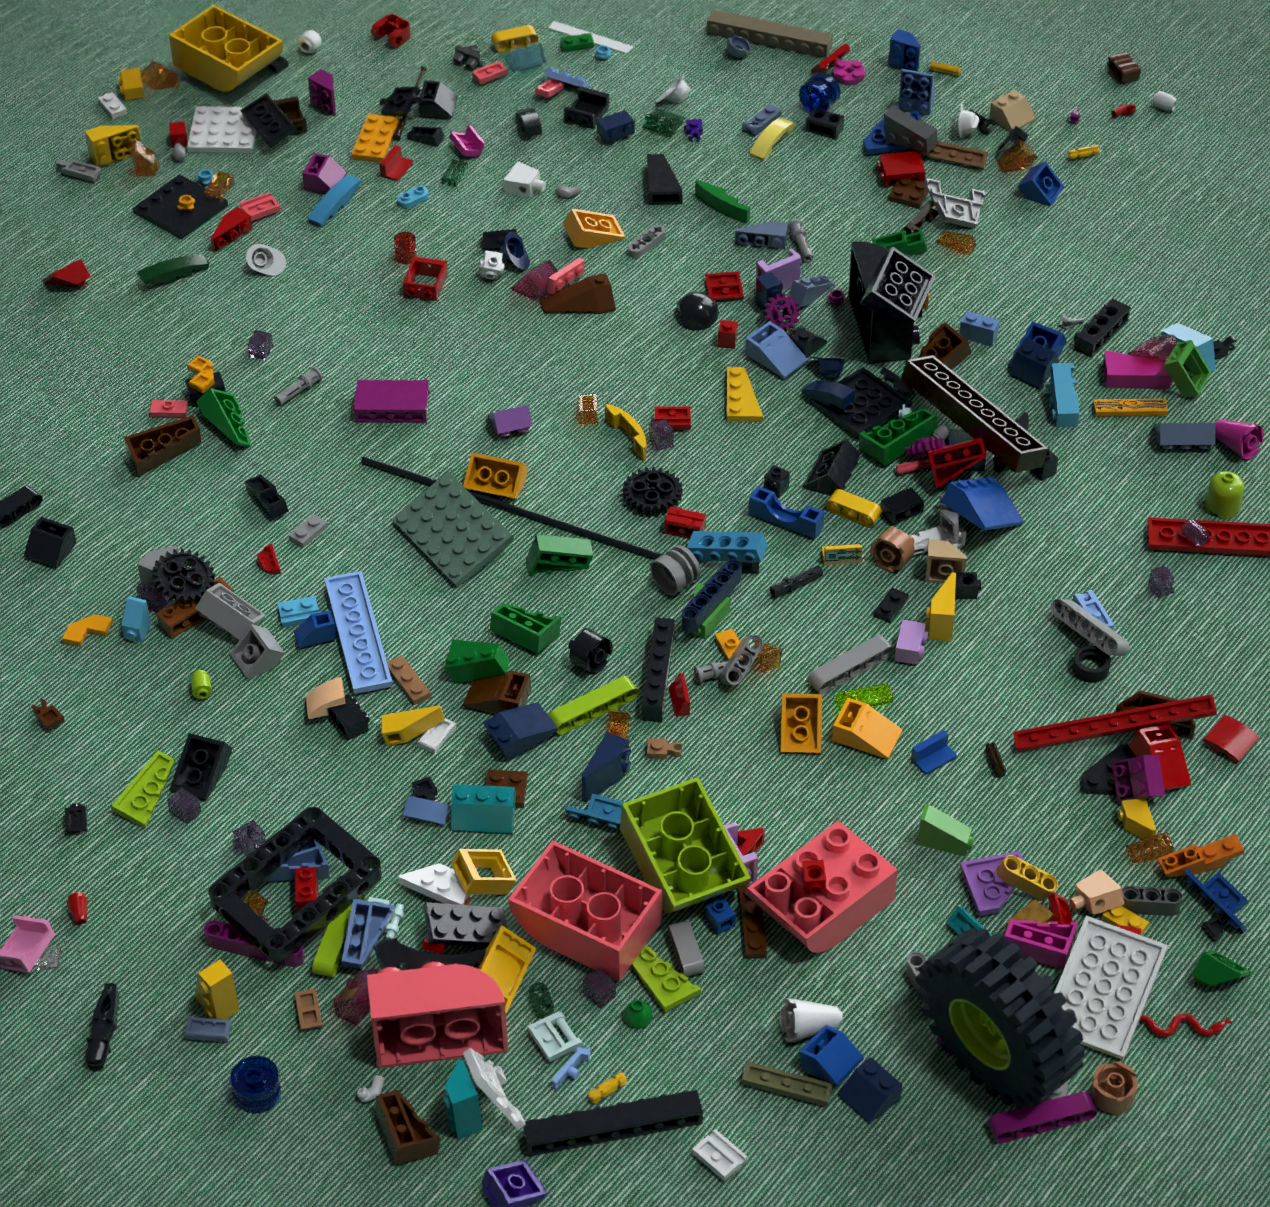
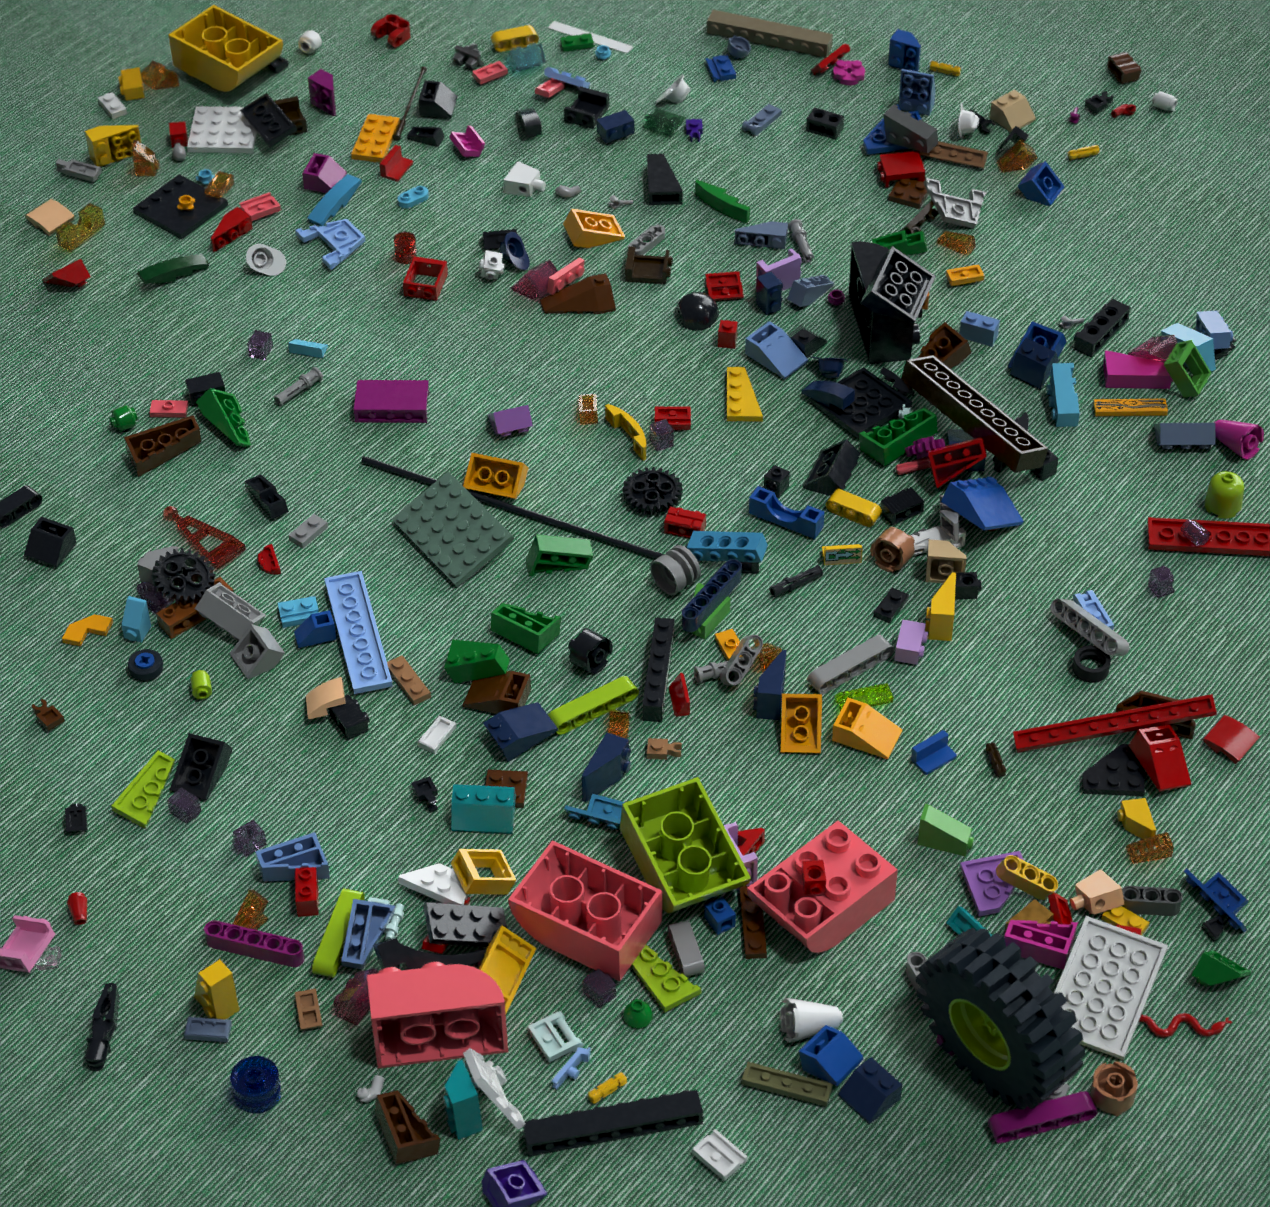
(50, 216): none -> light nougat slope
(90, 221): none -> clear yellow arch
(123, 418): none -> green head
(145, 664): none -> black wheel
(204, 371): light orange tile -> none
(218, 556): none -> clear red plate
(270, 856): black beam -> none
(307, 348): none -> medium azure slope
(338, 235): none -> light blue wing
(400, 101): black plate -> none
(406, 725): yellow slope -> none
(425, 810): medium blue slope -> none
(457, 175): clear green tile -> none
(537, 1002): clear green beam -> none
(616, 203): none -> light grey hand
(647, 268): none -> dark brown panel
(720, 68): none -> blue plate
(770, 689): none -> dark blue slope
(771, 134): light yellow slope -> none
(785, 306): magenta gear -> none
(819, 92): clear blue wheel -> none
(941, 432): light grey cylinder -> none
(965, 275): none -> light orange plate
(1098, 103): none -> black plate
(1138, 778): magenta slope -> none
(1201, 859): orange slope -> none
(1213, 325): none -> medium blue brick

